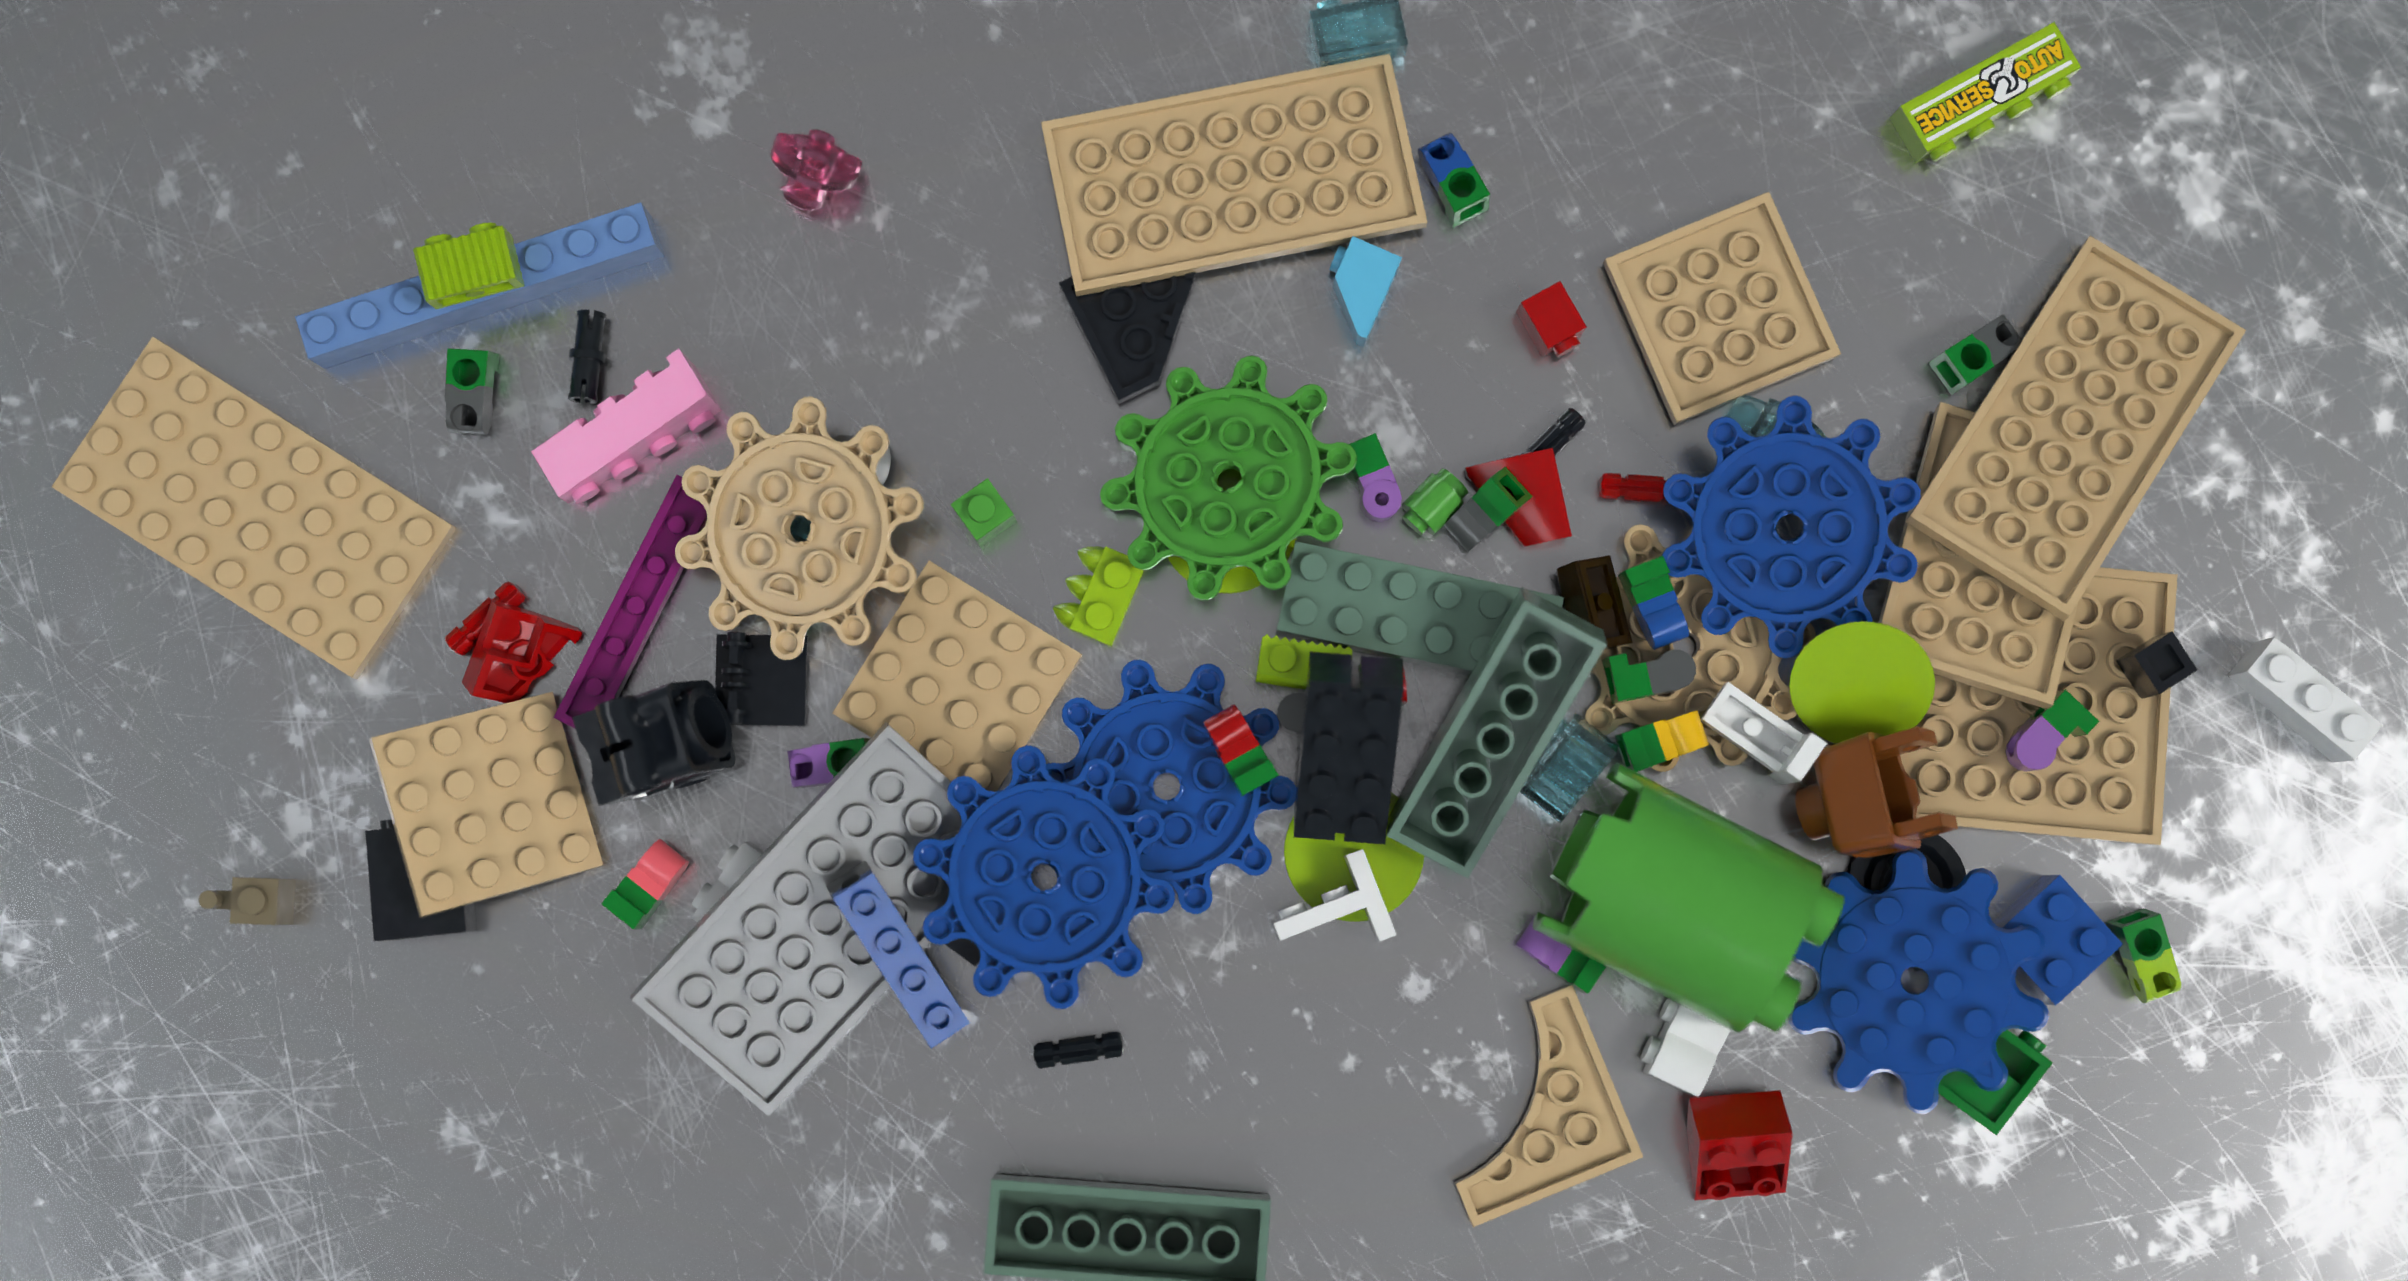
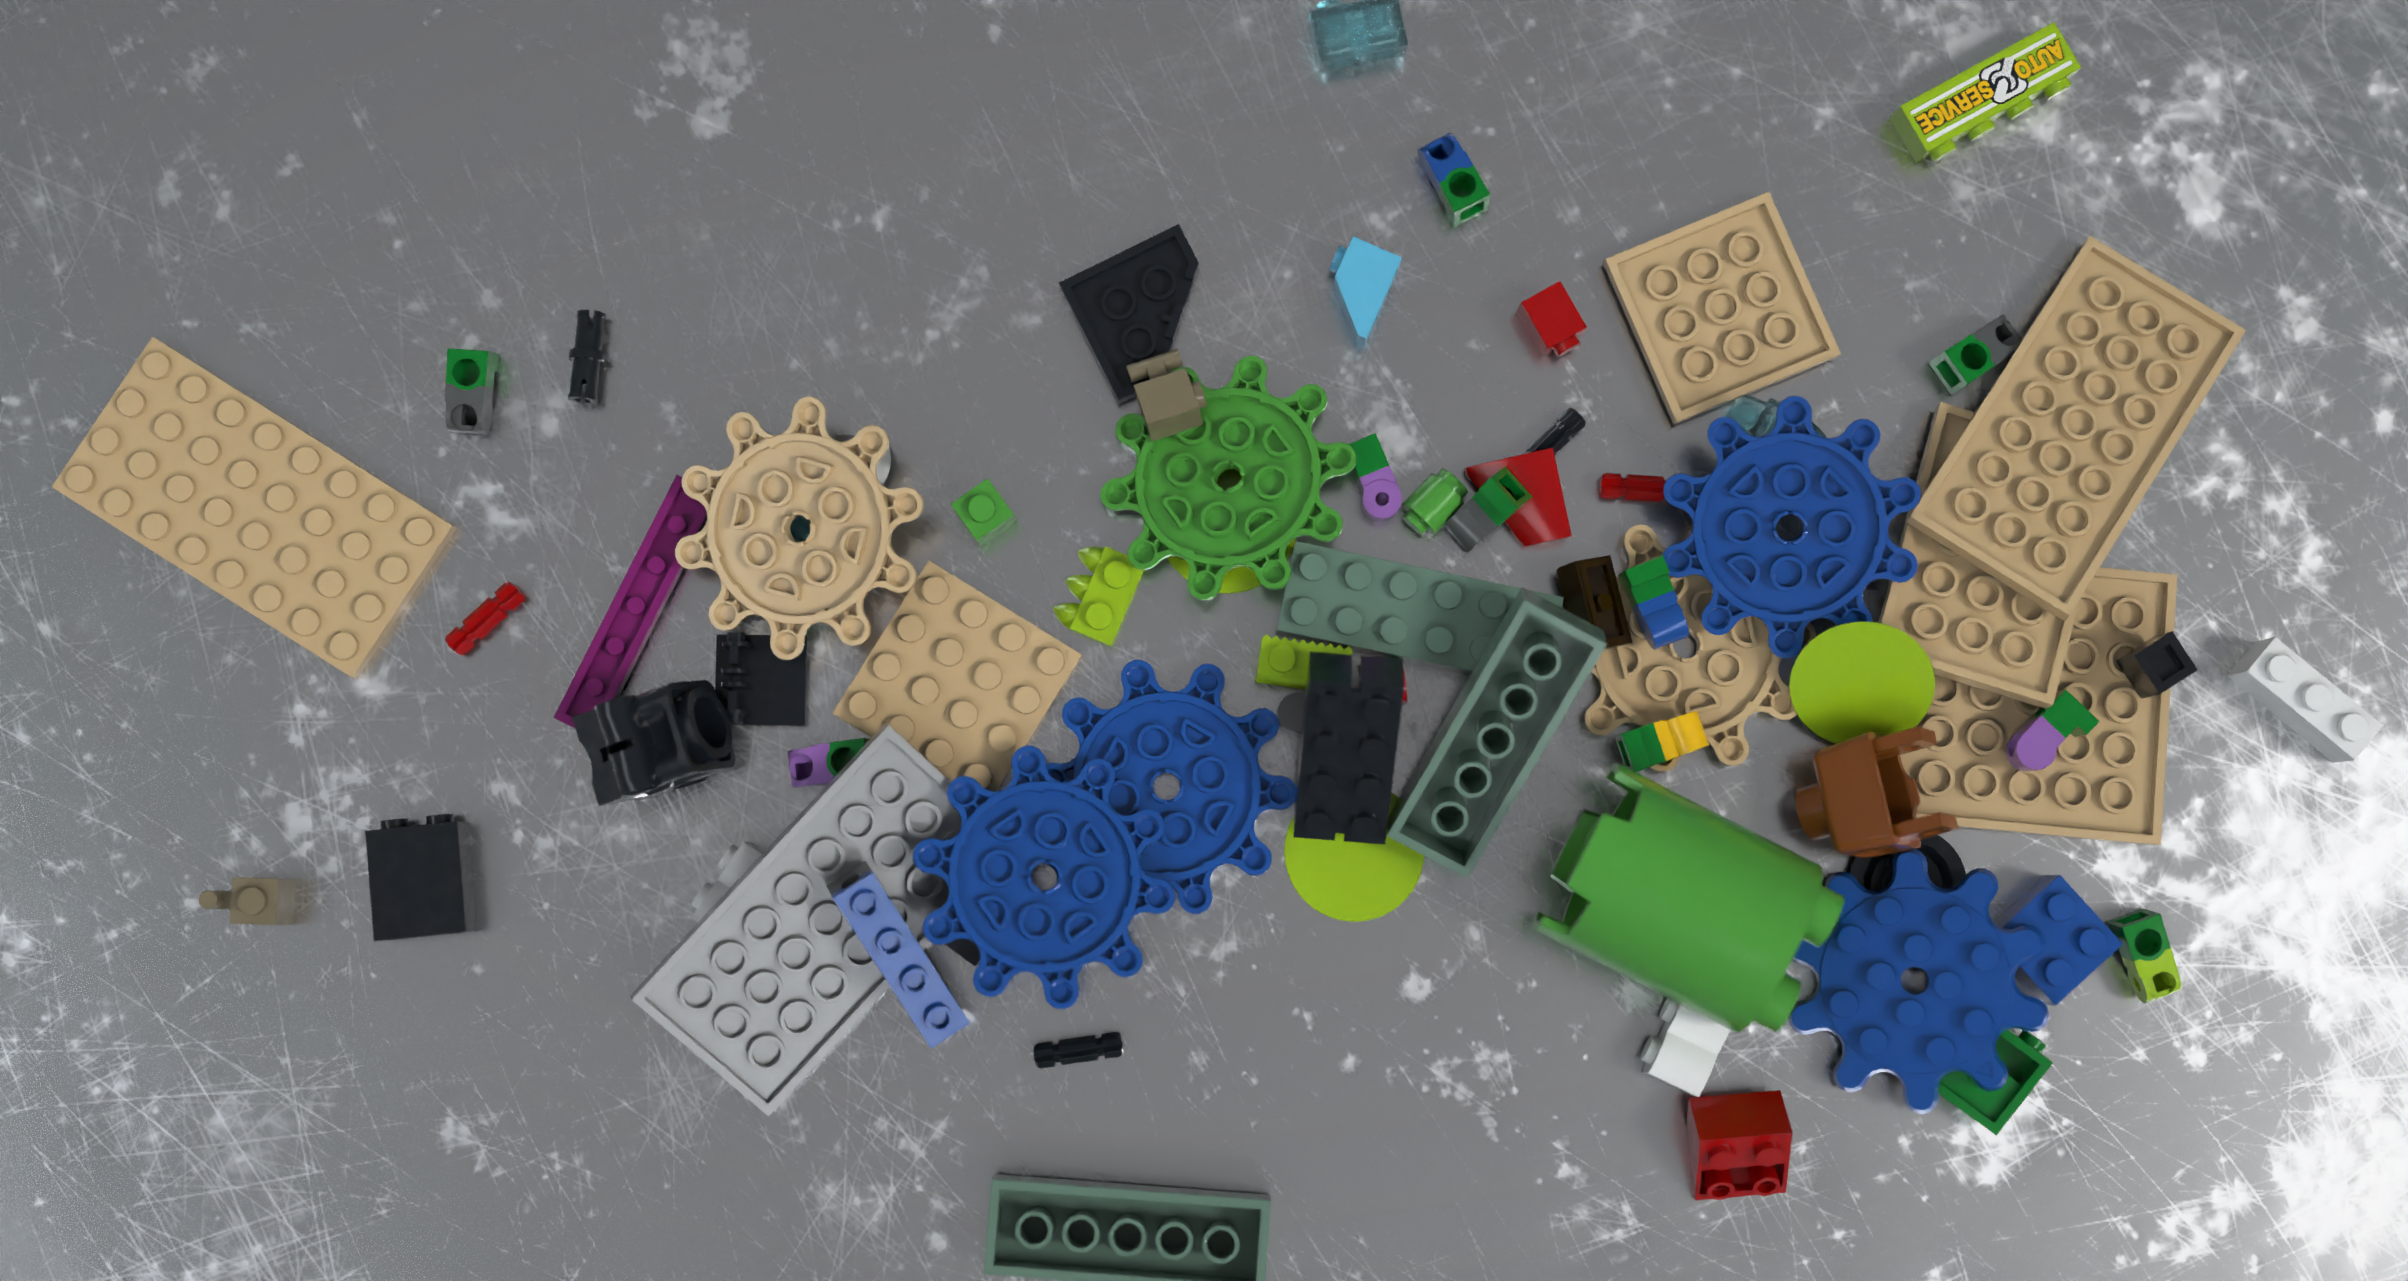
(468, 265): lime brick -> none
(485, 803): tan plate -> none
(514, 651): red slope -> none
(547, 267): medium blue brick -> none
(627, 430): bright pink wedge -> none
(646, 885): leg -> none
(813, 168): clear pink plate -> none
(1166, 400): none -> dark tan brick
(1233, 174): tan plate -> none
(1239, 750): leg -> none
(1340, 903): white bracket -> none
(1561, 960): leg -> none
(1568, 767): clear light blue brick -> none
(1571, 1125): tan plate -> none
(1663, 675): leg -> none
(1762, 735): white bracket -> none

